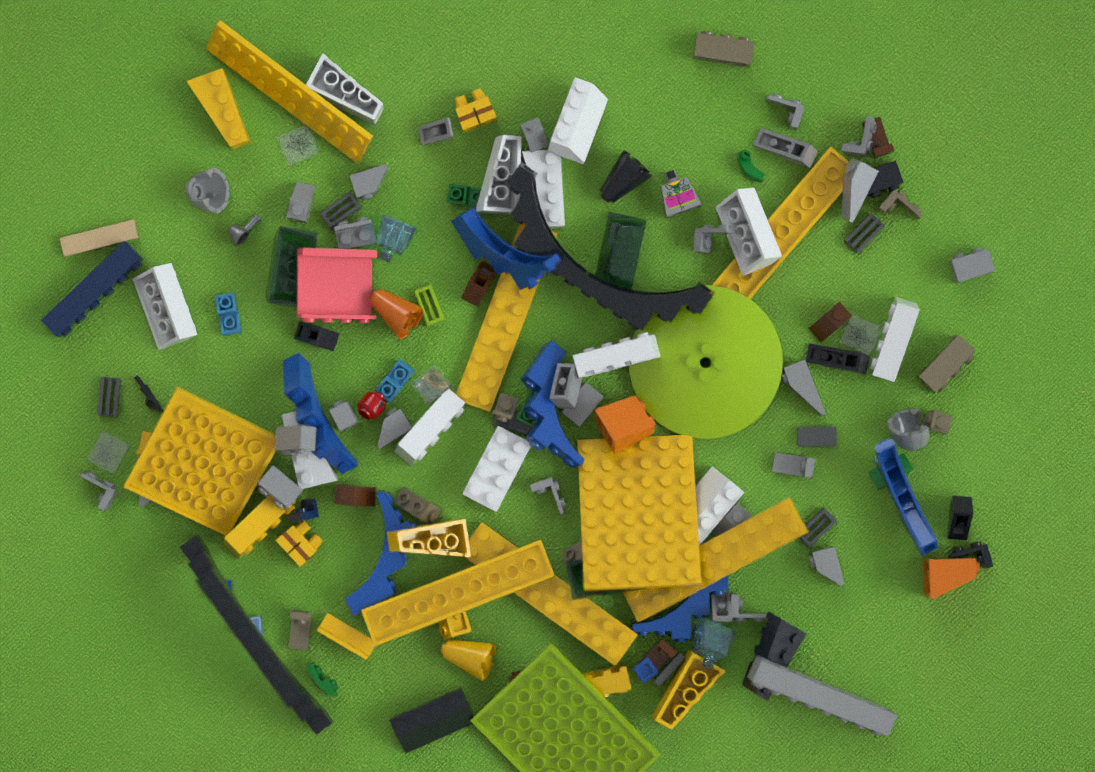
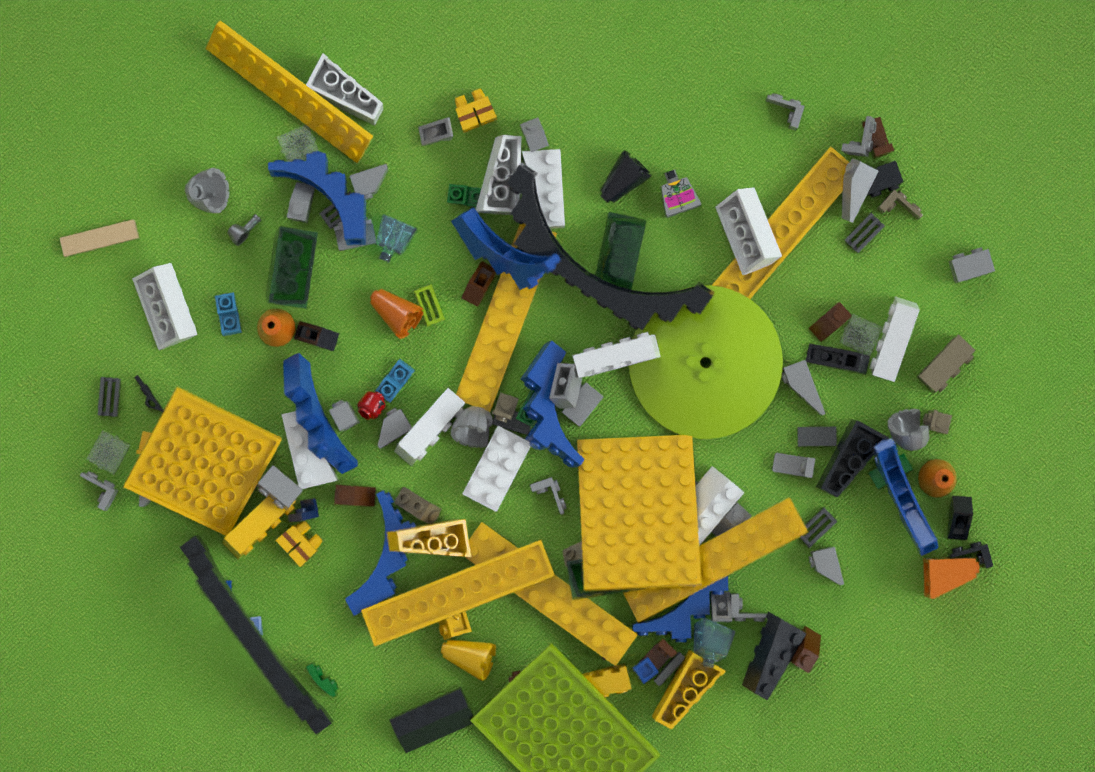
(92, 290): dark blue brick -> none
(219, 102): yellow wedge -> none
(283, 330): none -> orange cone
(295, 439): light grey brick -> none
(300, 629): dark tan bracket -> none
(334, 186): none -> blue arch
(334, 284): coral panel -> none
(346, 636): yellow panel -> none
(431, 384): clear piece -> none
(472, 427): none -> light grey hair
(578, 121): white slope -> none
(624, 423): orange slope -> none
(702, 236): light grey bracket -> none
(723, 49): dark tan brick -> none
(747, 167): green arm -> none
(786, 147): light grey slope -> none
(808, 650): none -> reddish brown slope
(822, 696): light grey brick -> none
(849, 457): none -> black wedge
(930, 478): none -> orange cone

